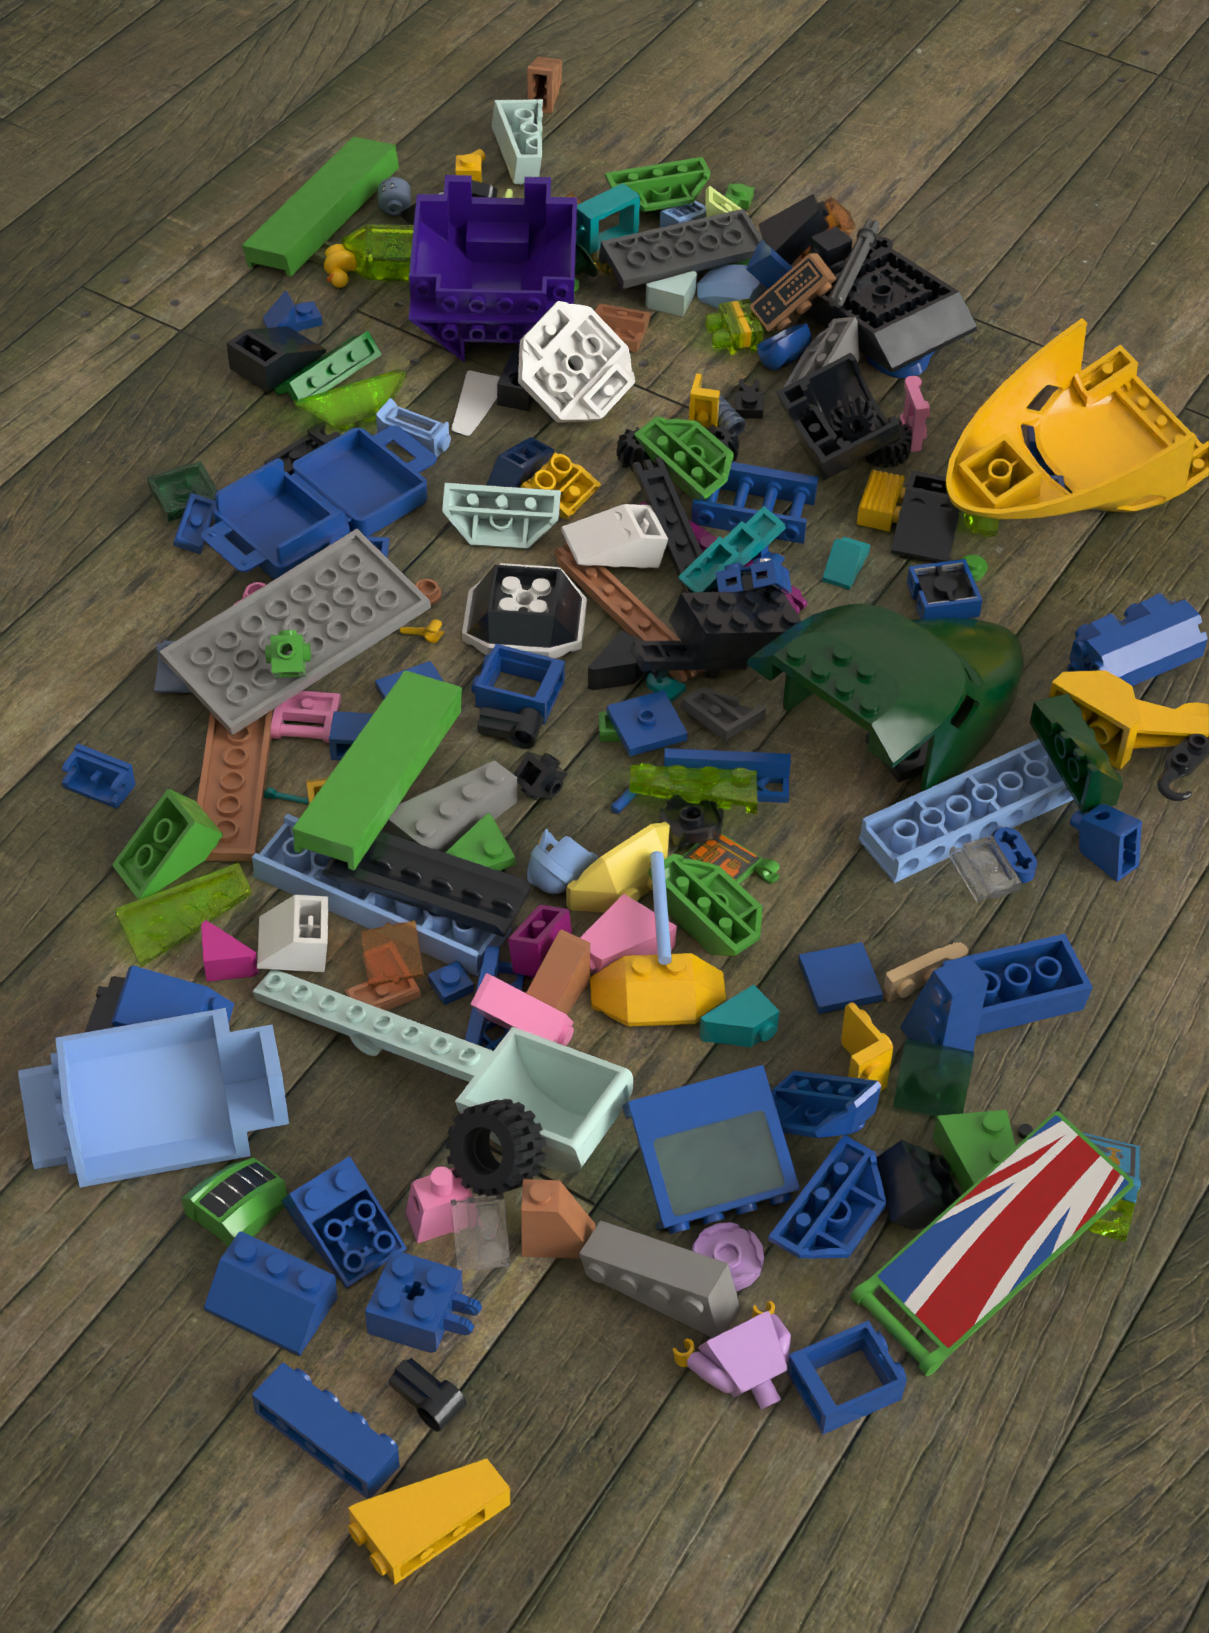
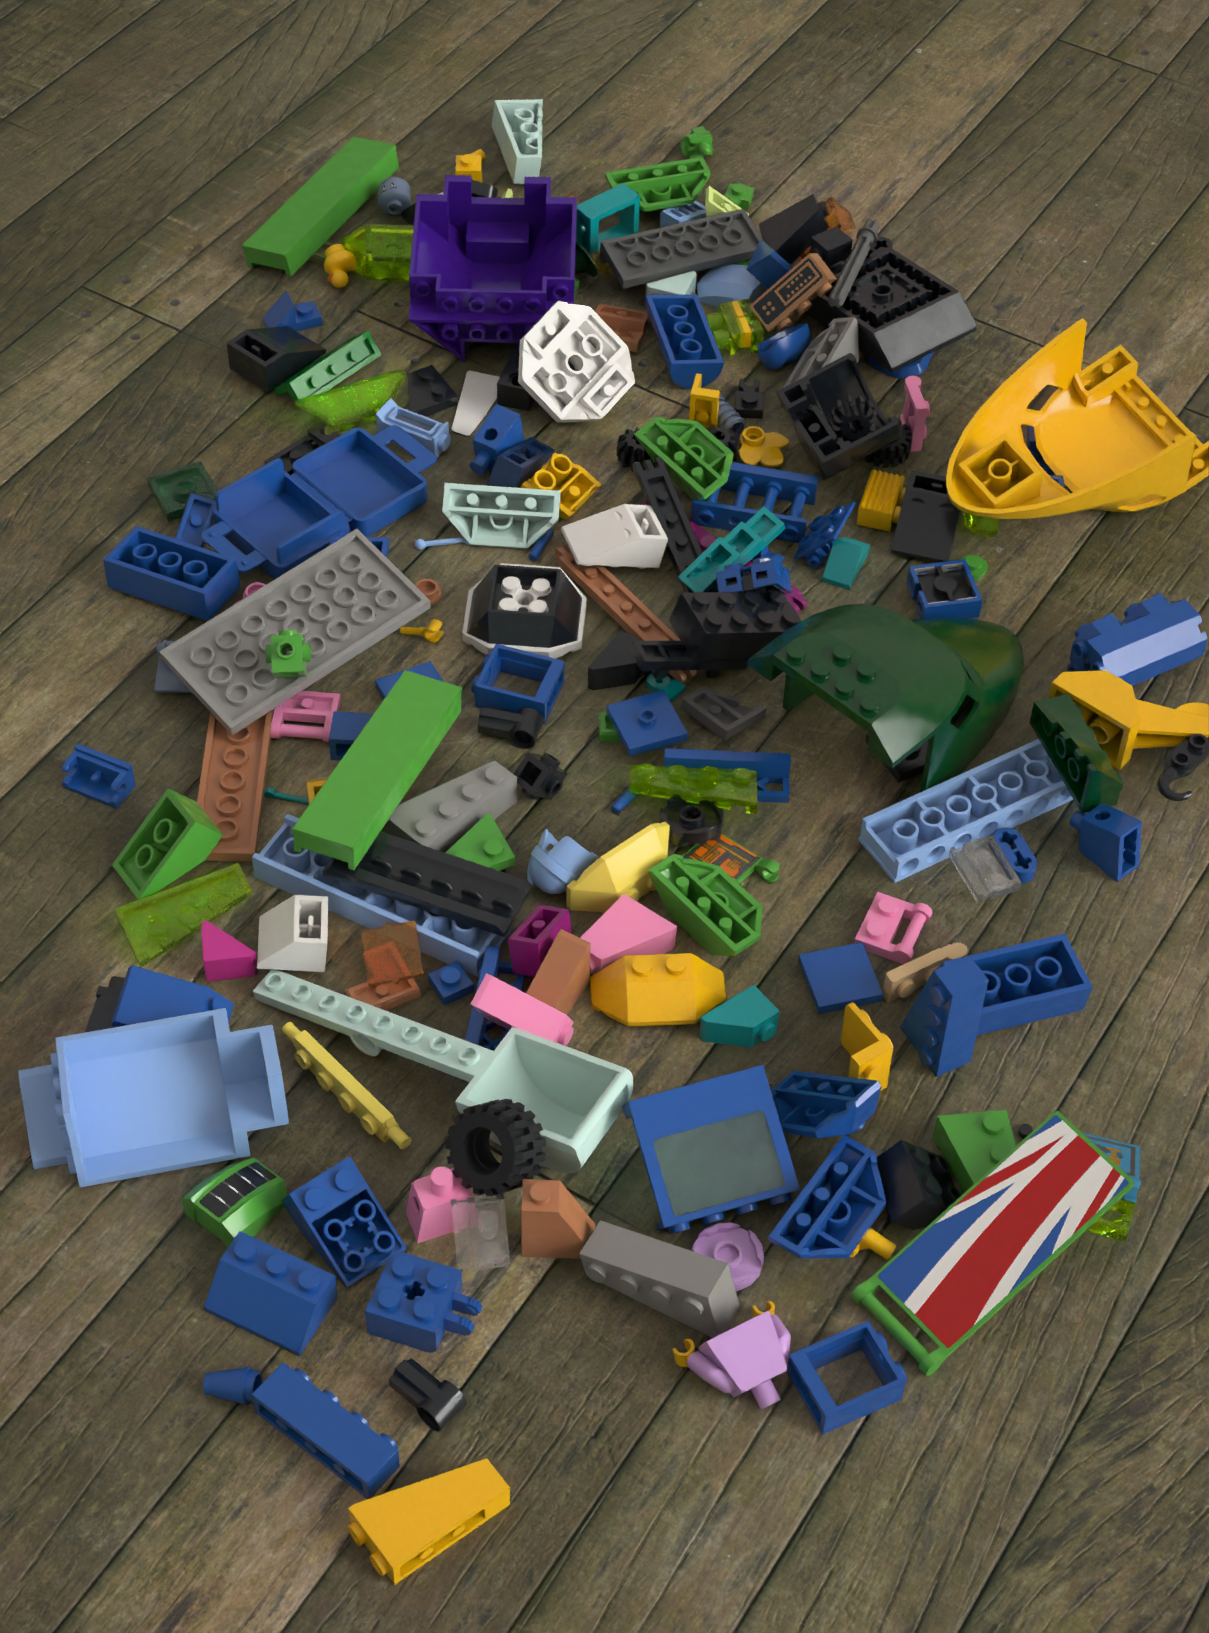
(172, 573): none -> blue brick
(233, 1384): none -> blue cone
(350, 1093): none -> light yellow plate
(420, 544): none -> light blue hinge
(429, 392): none -> black wing
(496, 435): none -> blue torso
(540, 545): none -> blue piece
(545, 81): nougat slope -> none
(660, 908): light blue bar -> none
(684, 338): none -> blue brick
(697, 143): none -> bright green piece
(761, 447): none -> yellow plate
(822, 535): none -> blue hinge
(877, 1243): none -> yellow arm
(883, 922): none -> bright pink plate
(933, 1078): clear green plate -> none

